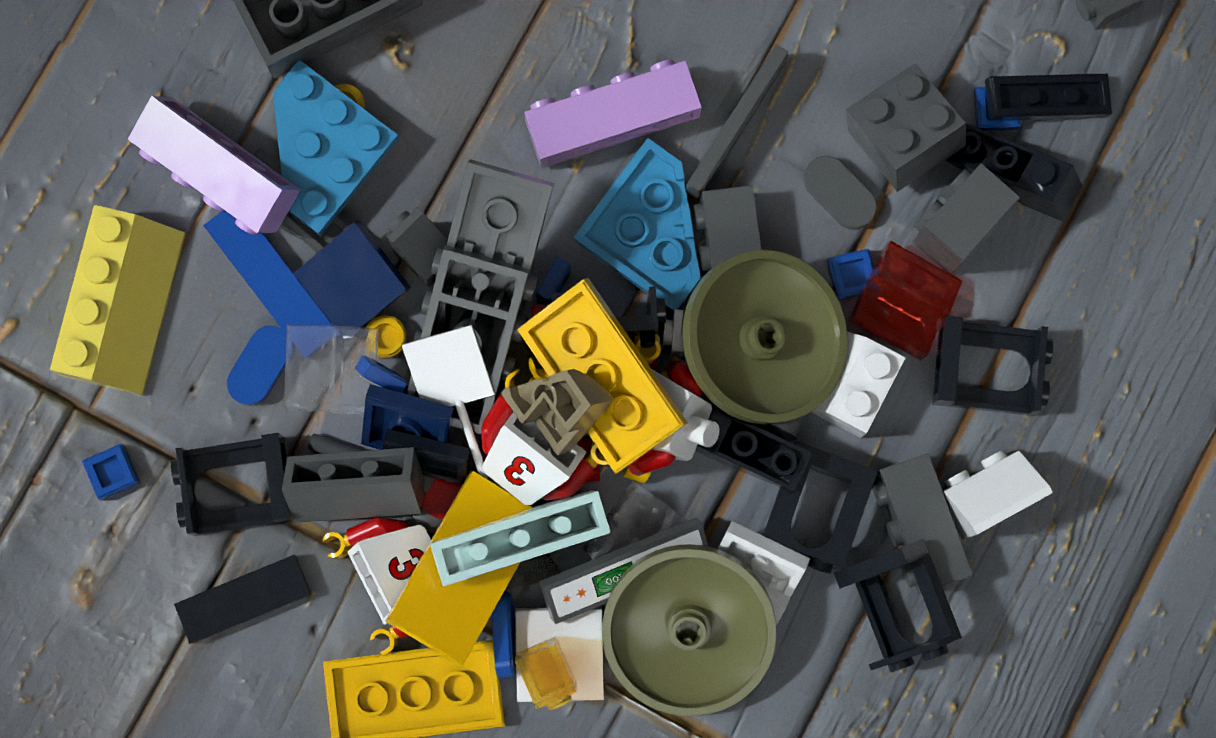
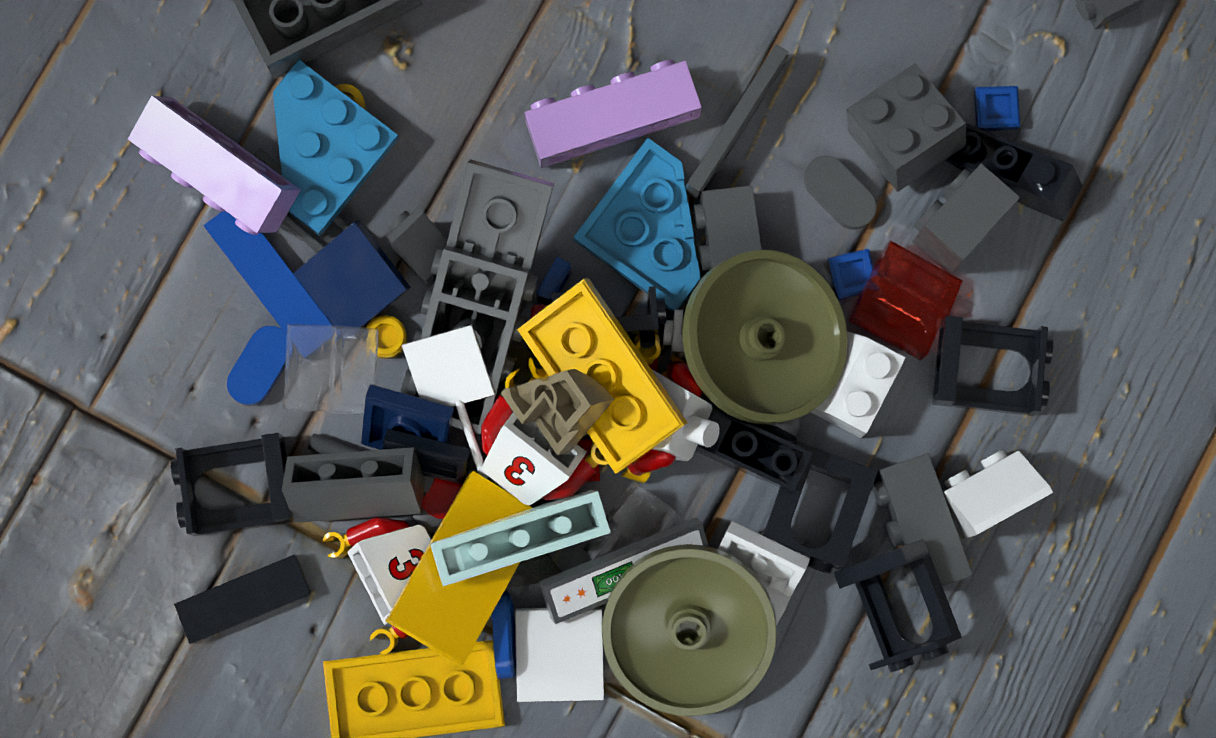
(111, 472): blue tile -> none
(117, 300): light yellow slope -> none
(380, 374): blue tile -> none
(546, 674): clear yellow brick -> none
(1048, 97): black tile -> none

